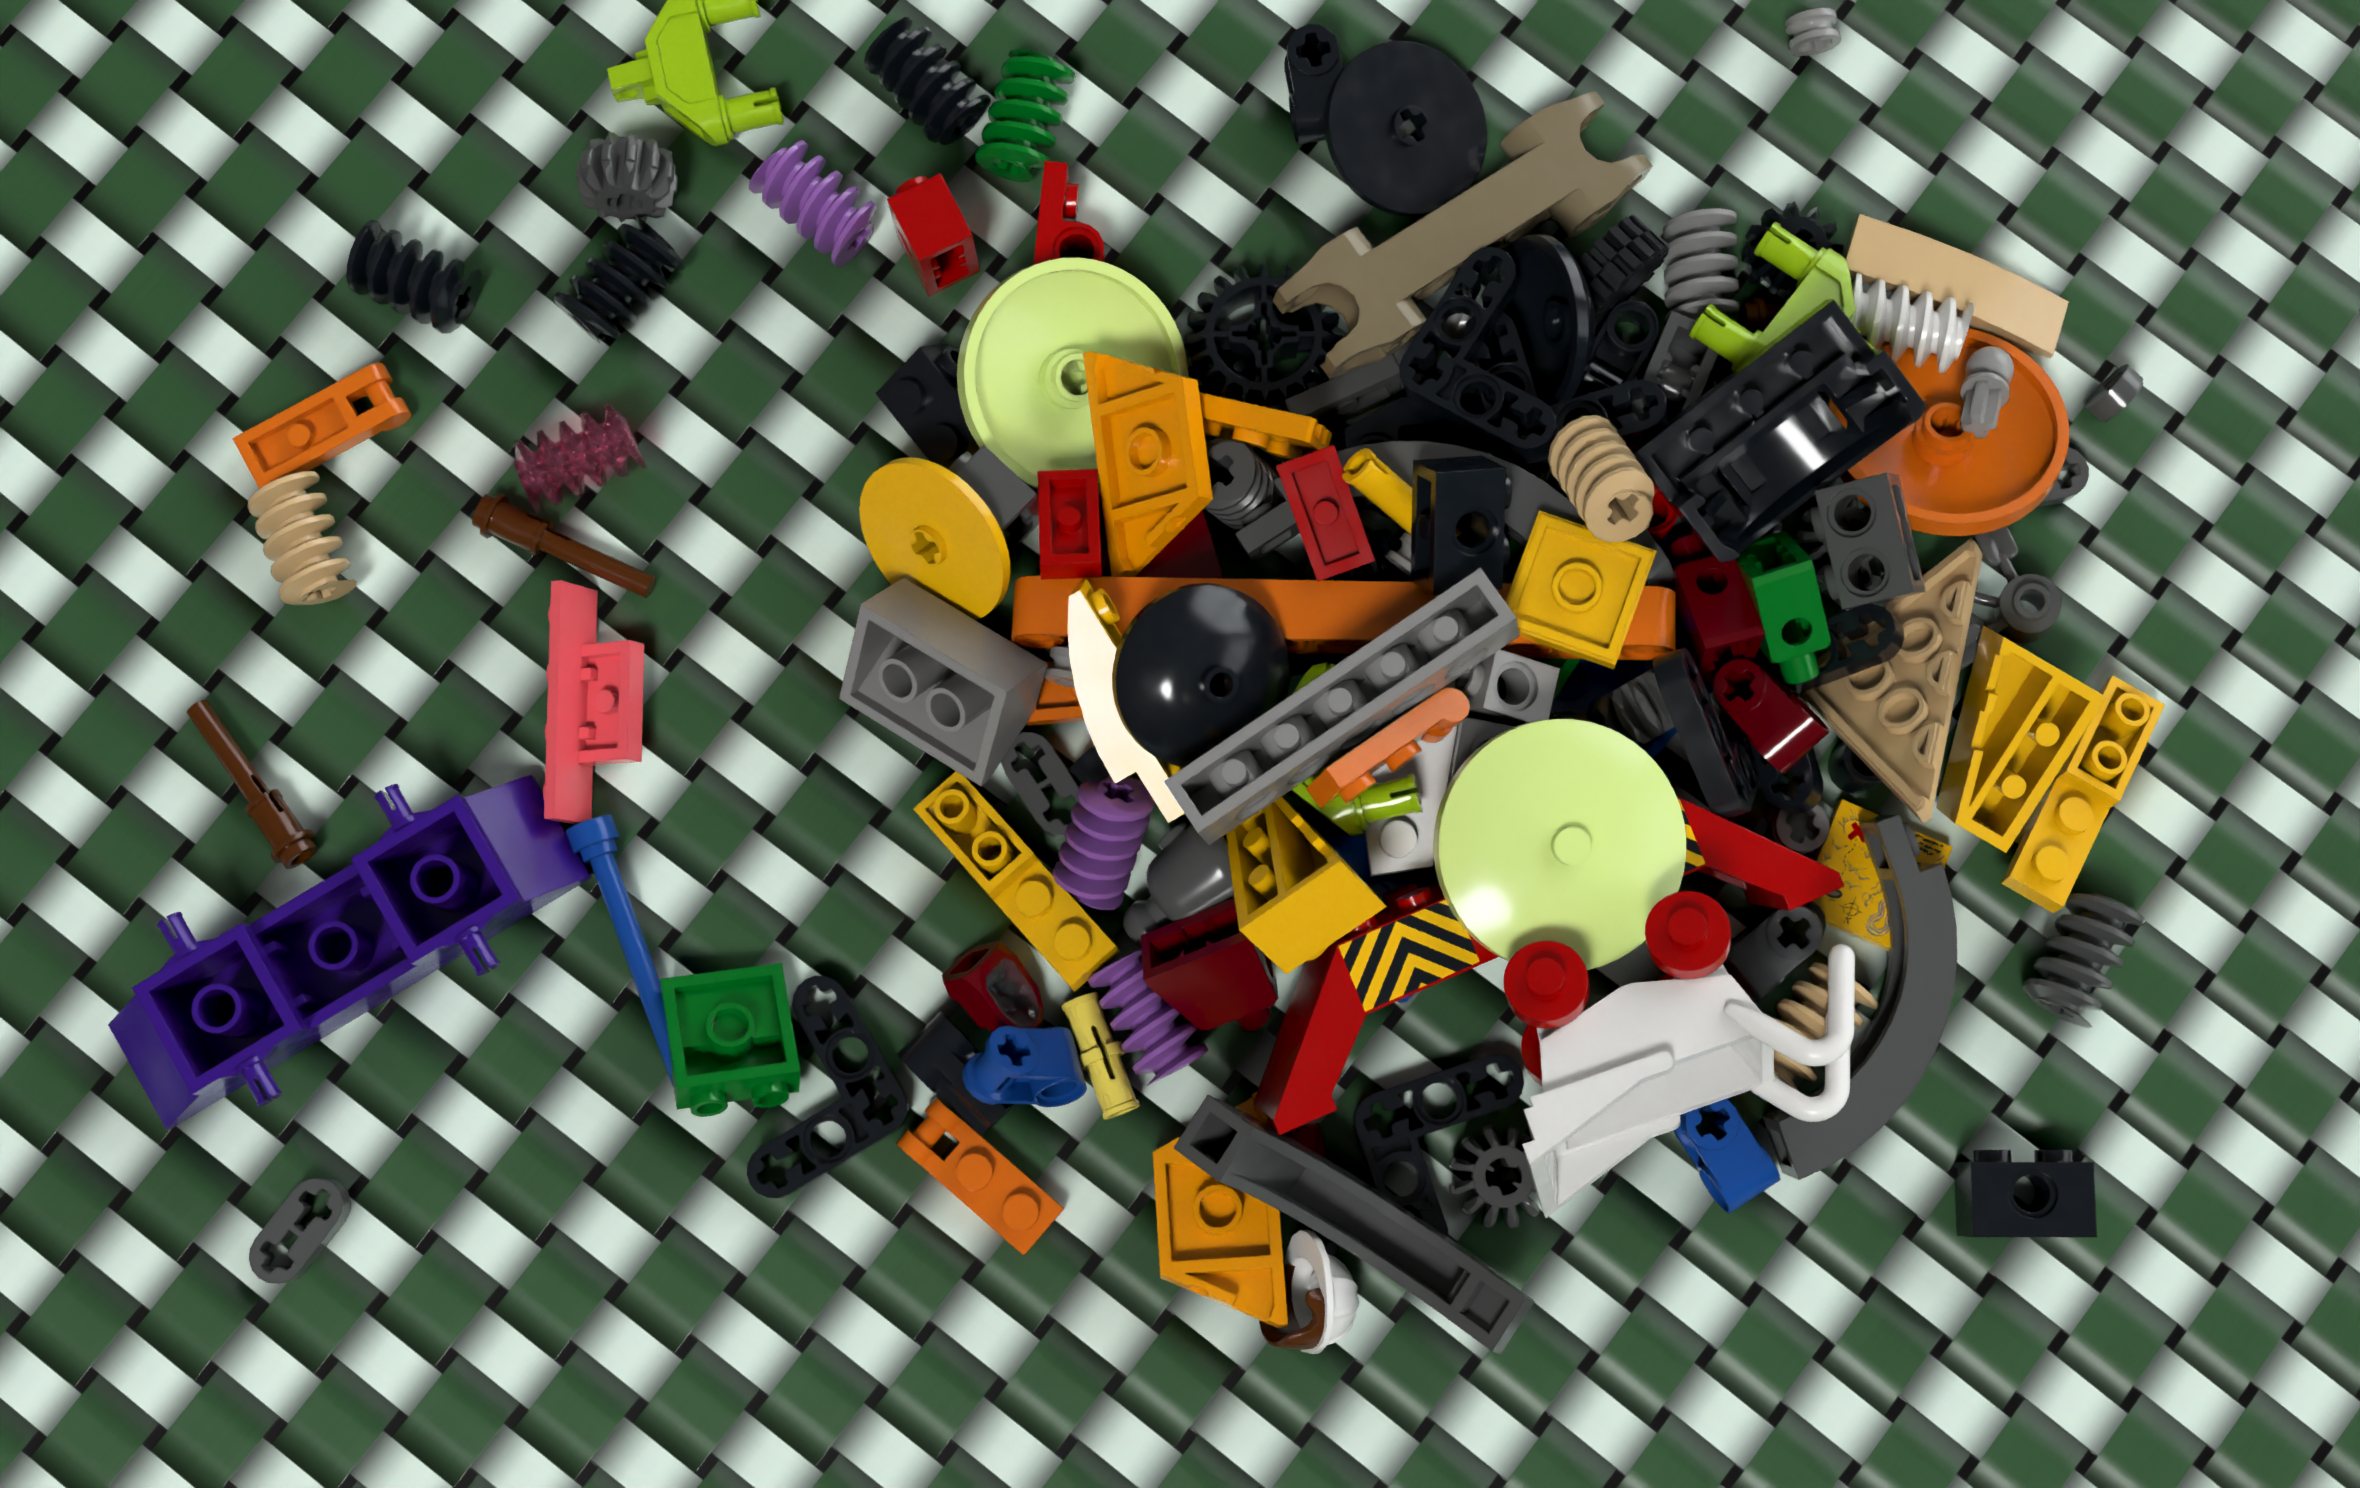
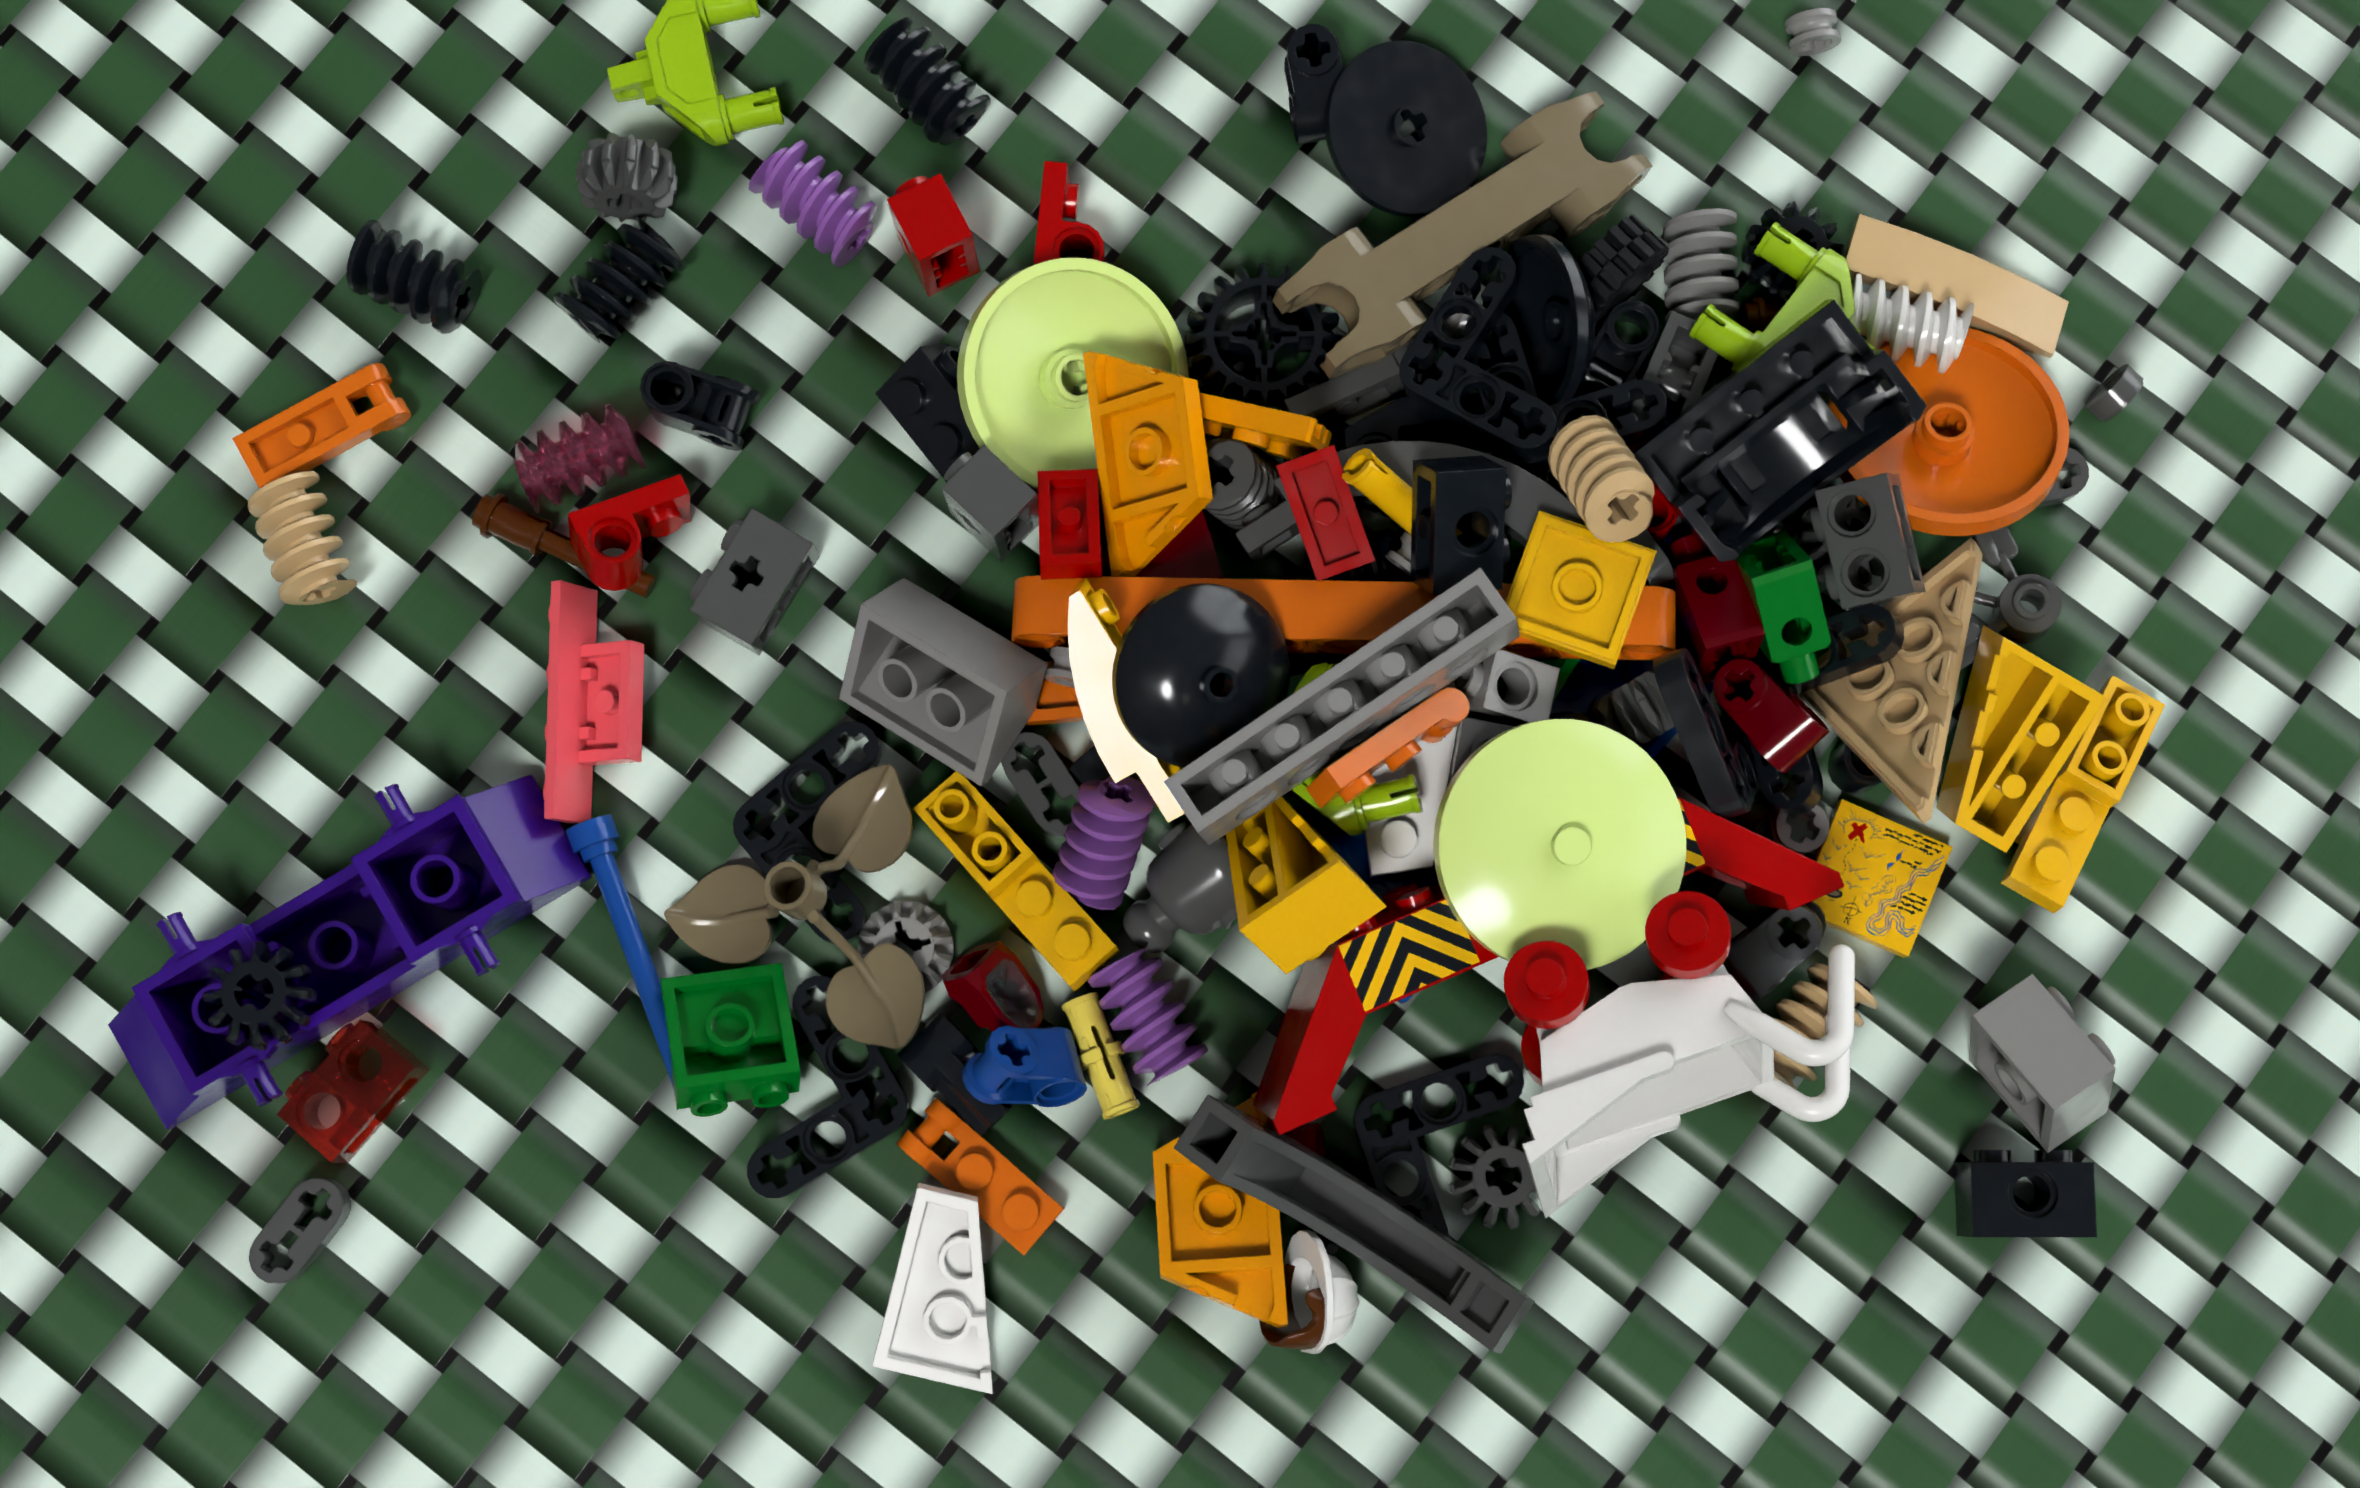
(247, 1018): none -> black gear
(267, 808): reddish brown pin -> none
(362, 1102): none -> clear red brick
(622, 524): none -> red plate
(710, 409): none -> black piece
(730, 909): none -> dark tan plant
(753, 612): none -> dark grey brick
(788, 837): none -> black beam
(920, 924): none -> light grey gear
(935, 534): yellow piece -> none
(938, 1297): none -> white wing
(1022, 113): green piece -> none
(1210, 970): dark red torso -> none
(1730, 1158): blue piece -> none
(1909, 1014): dark grey arch -> none
(1985, 389): light grey axle -> none
(2042, 1061): none -> light grey brick
(2080, 955): dark grey piece -> none

